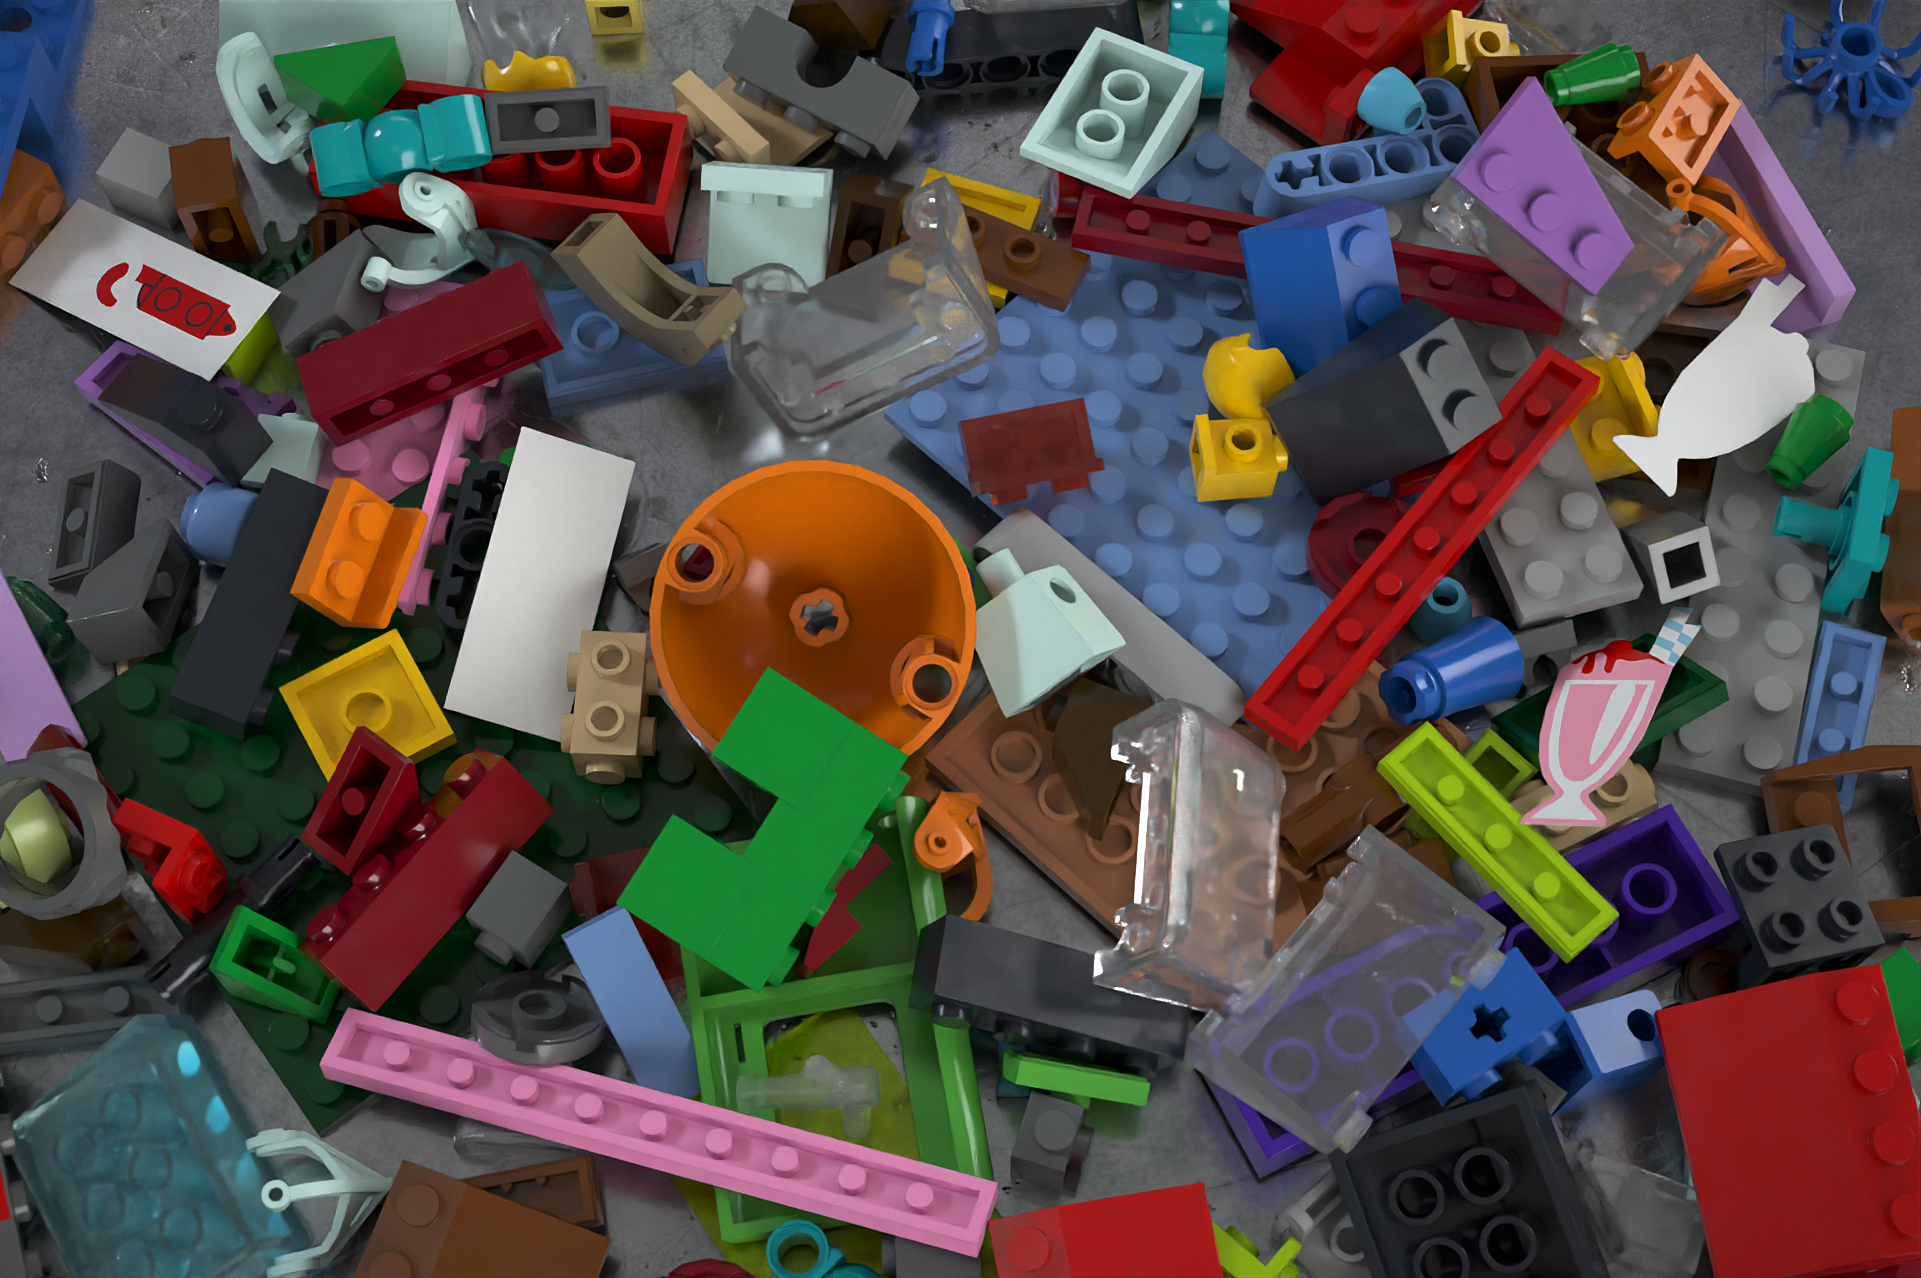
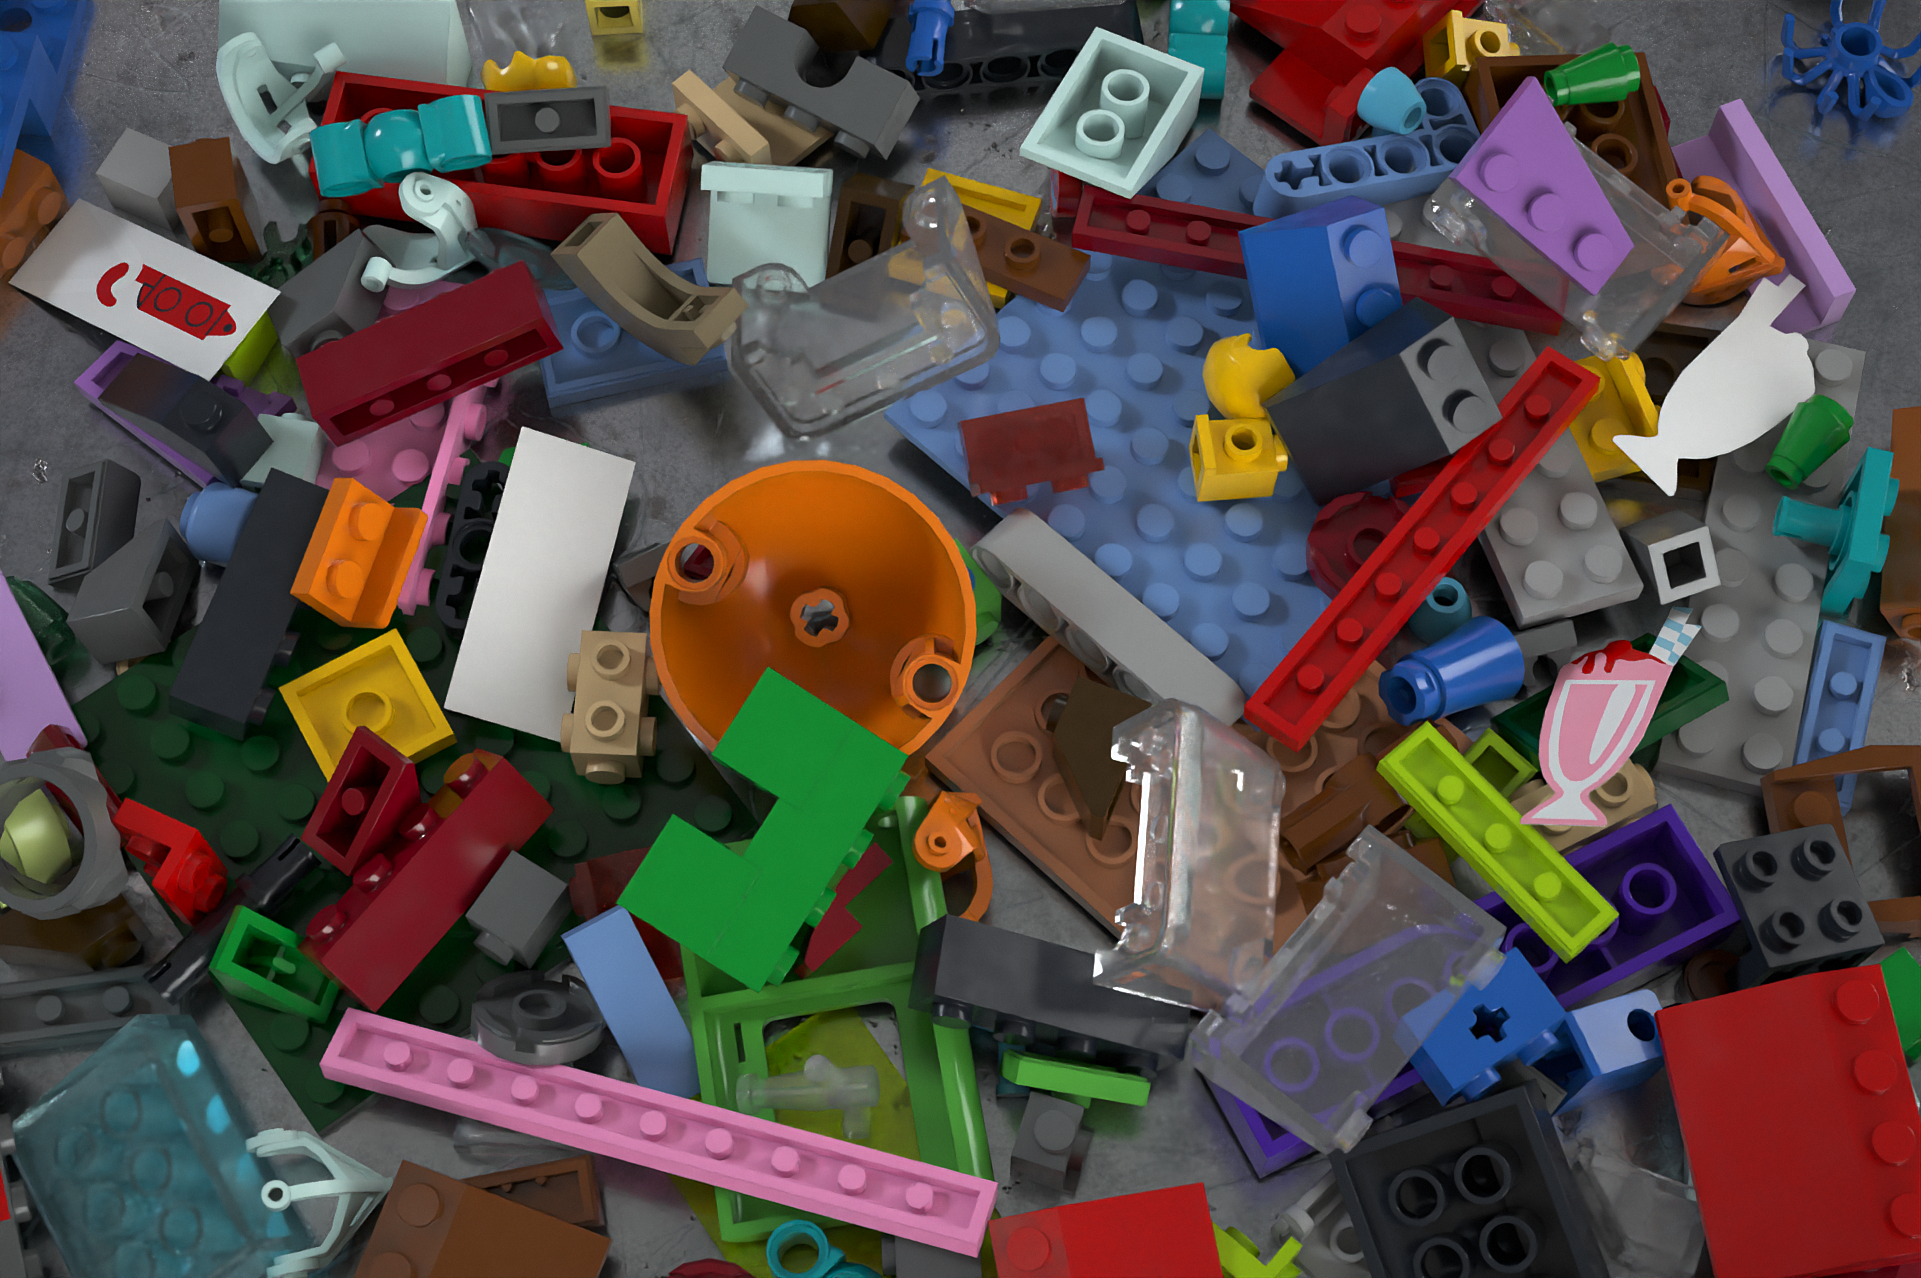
(343, 79): green slope -> none
(1037, 632): light aqua torso -> none
(1677, 119): orange bracket -> none

